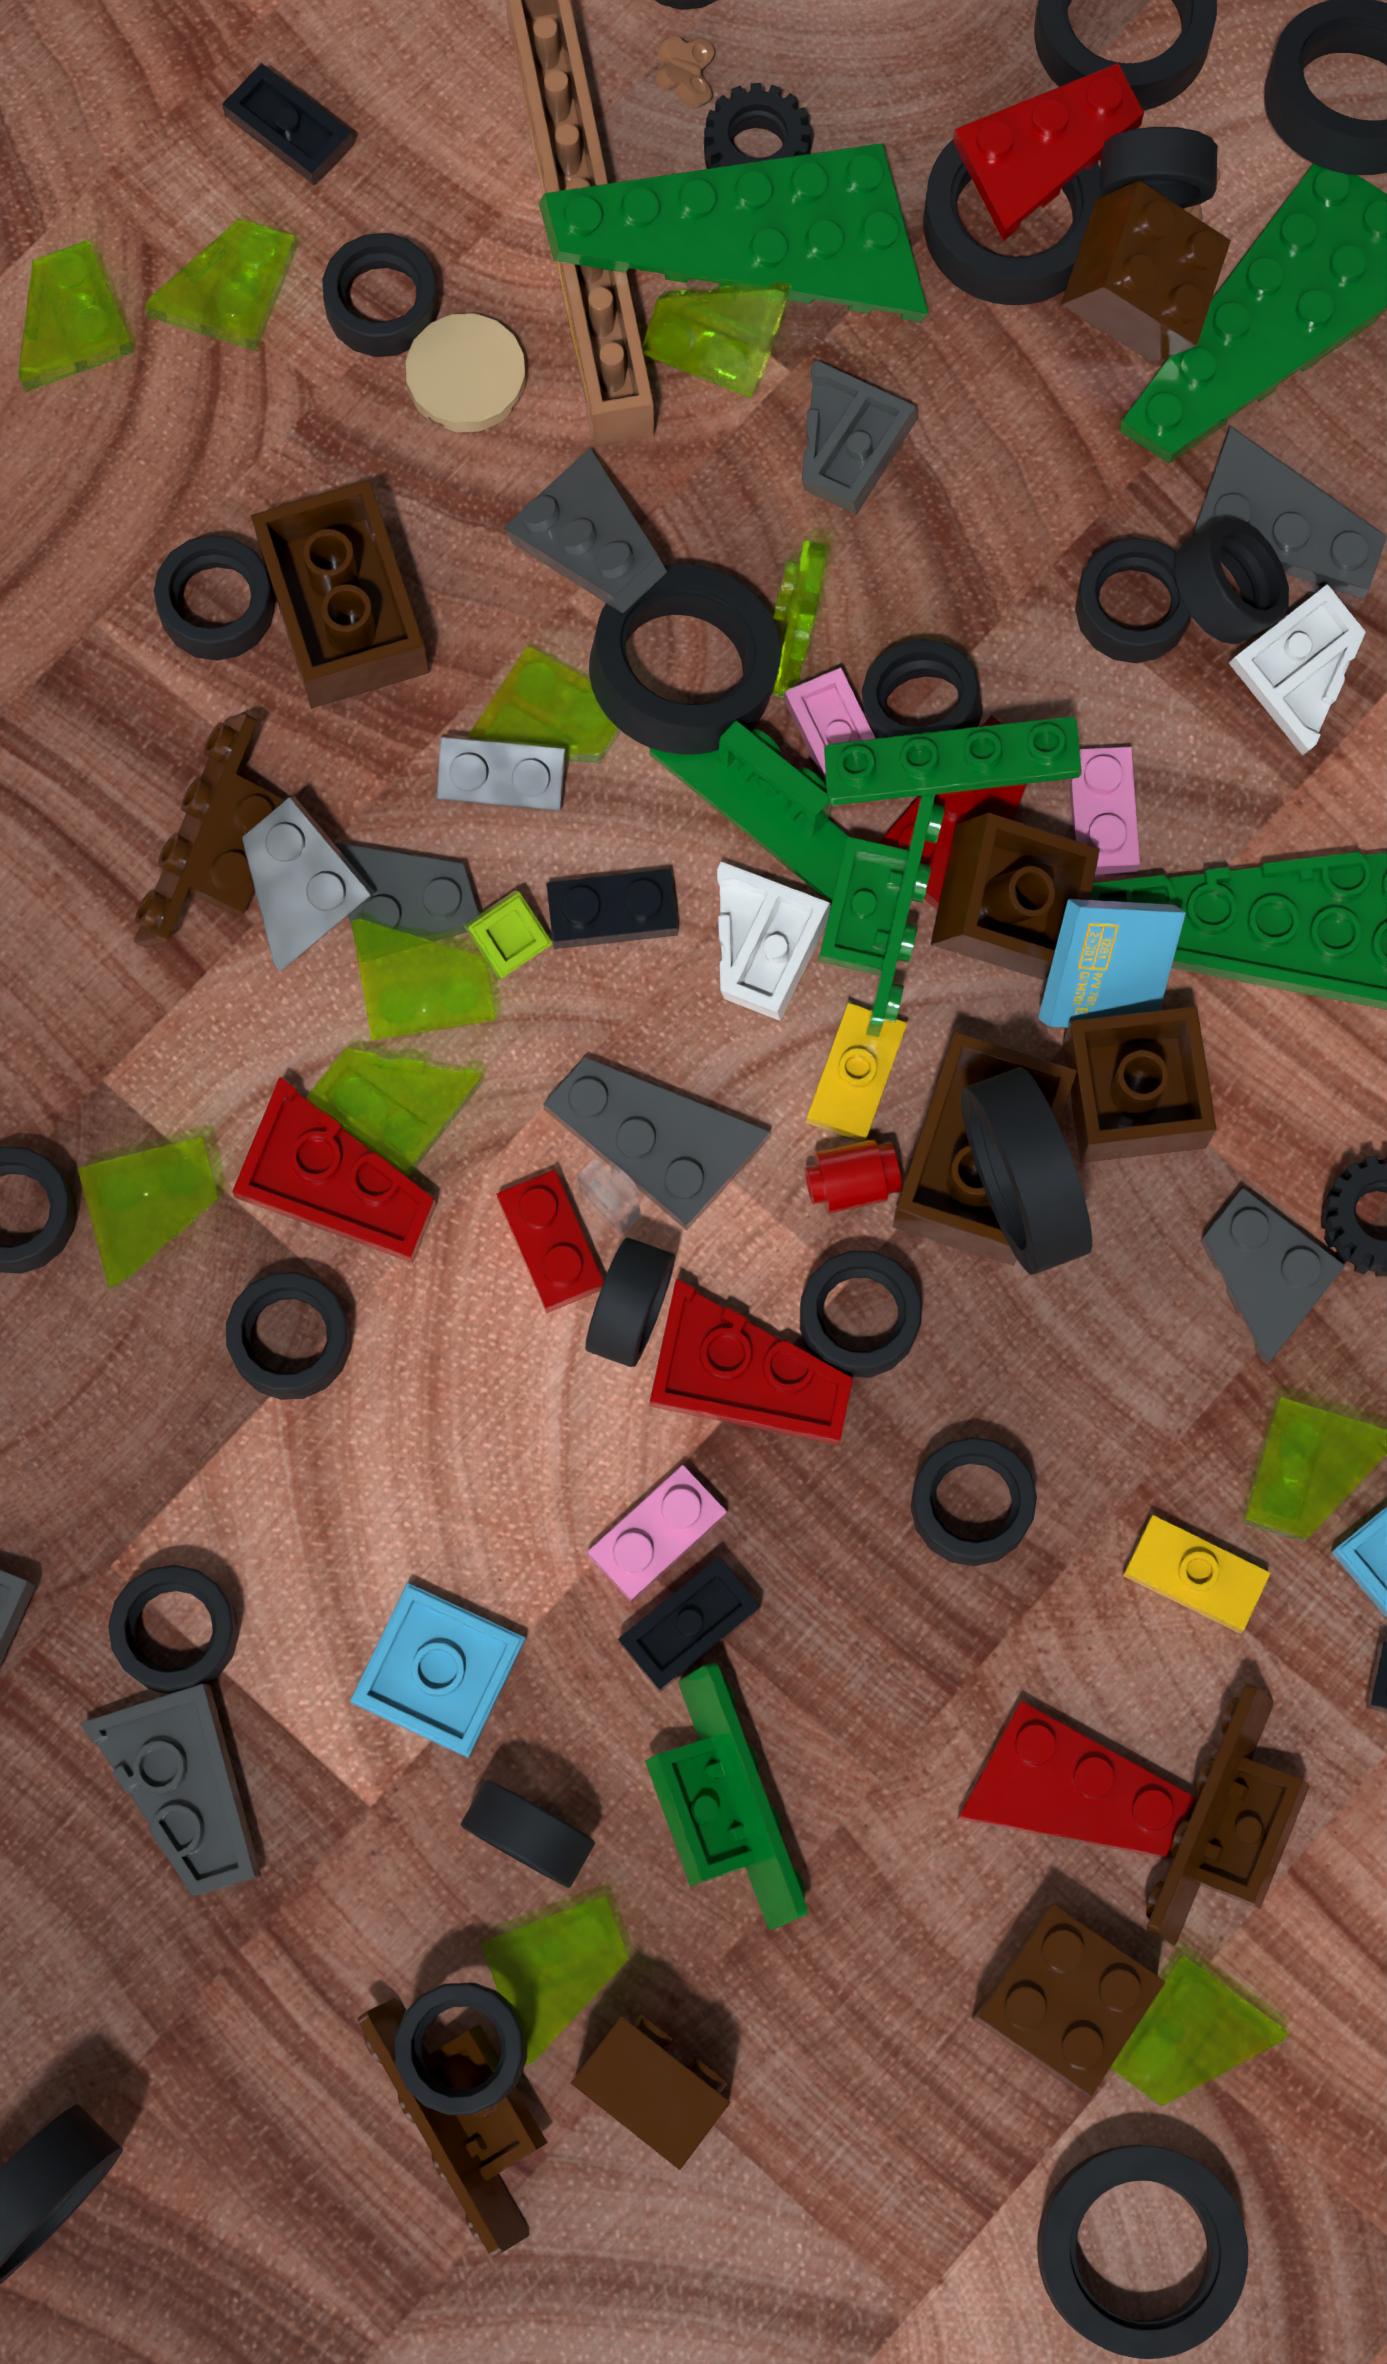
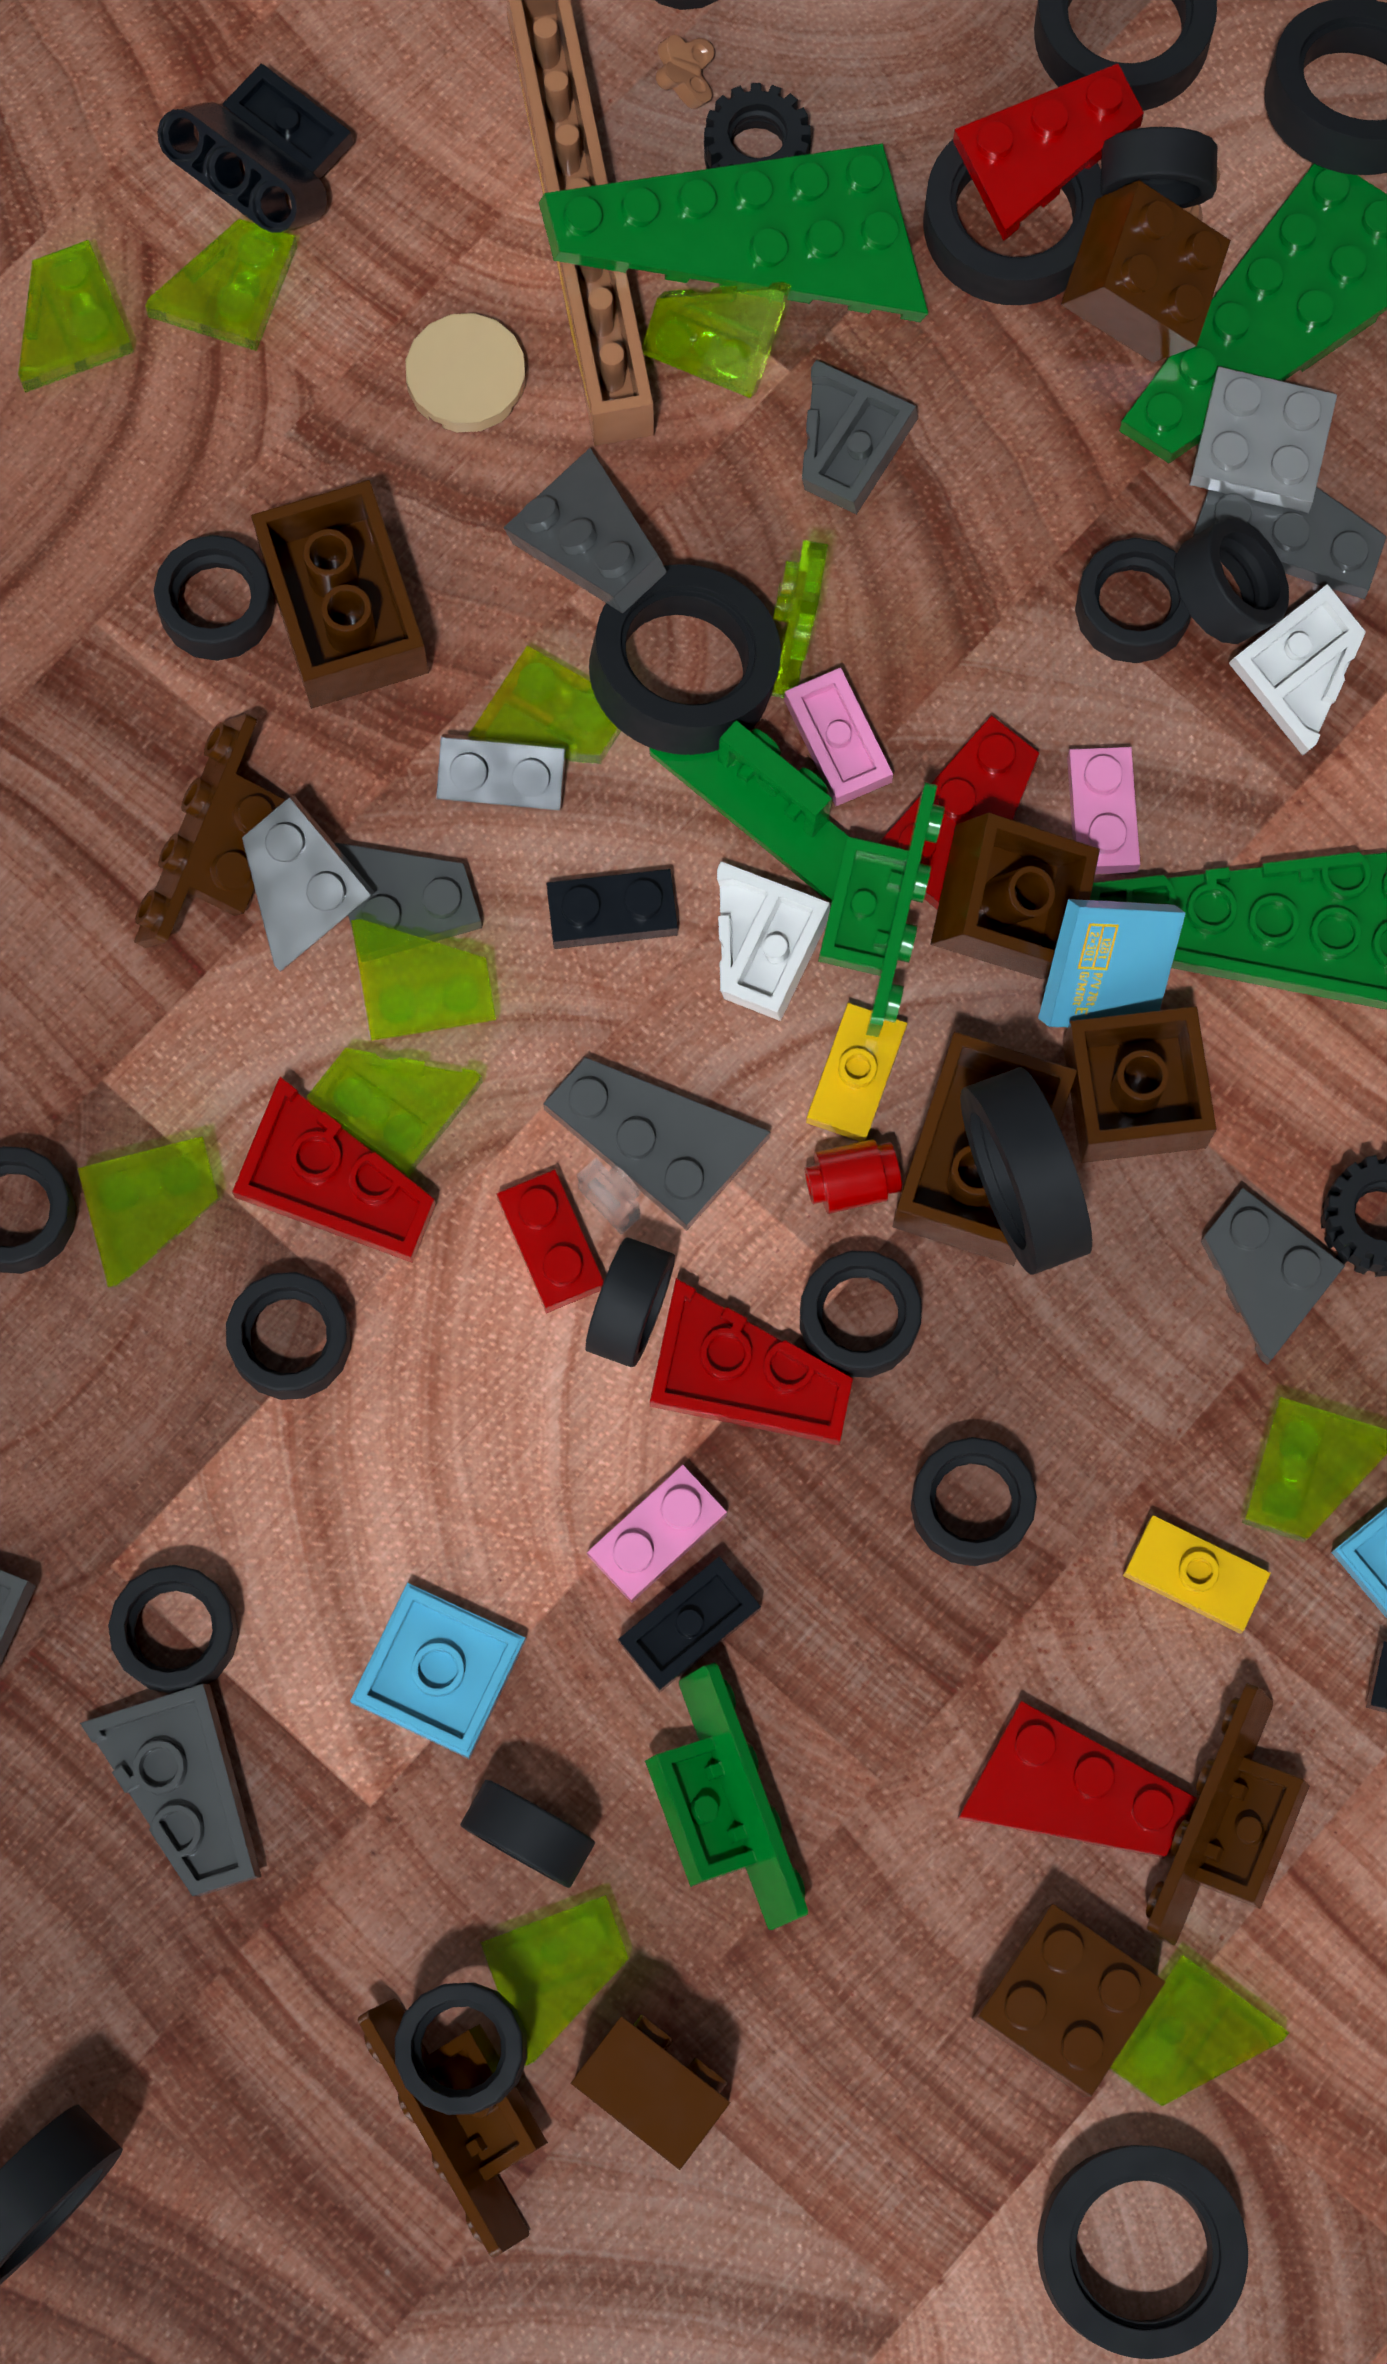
(216, 165): none -> black beam
(379, 252): black tyre -> none
(508, 934): lime tile -> none
(914, 661): black tyre -> none
(952, 761): green bracket -> none
(1263, 439): none -> light grey plate

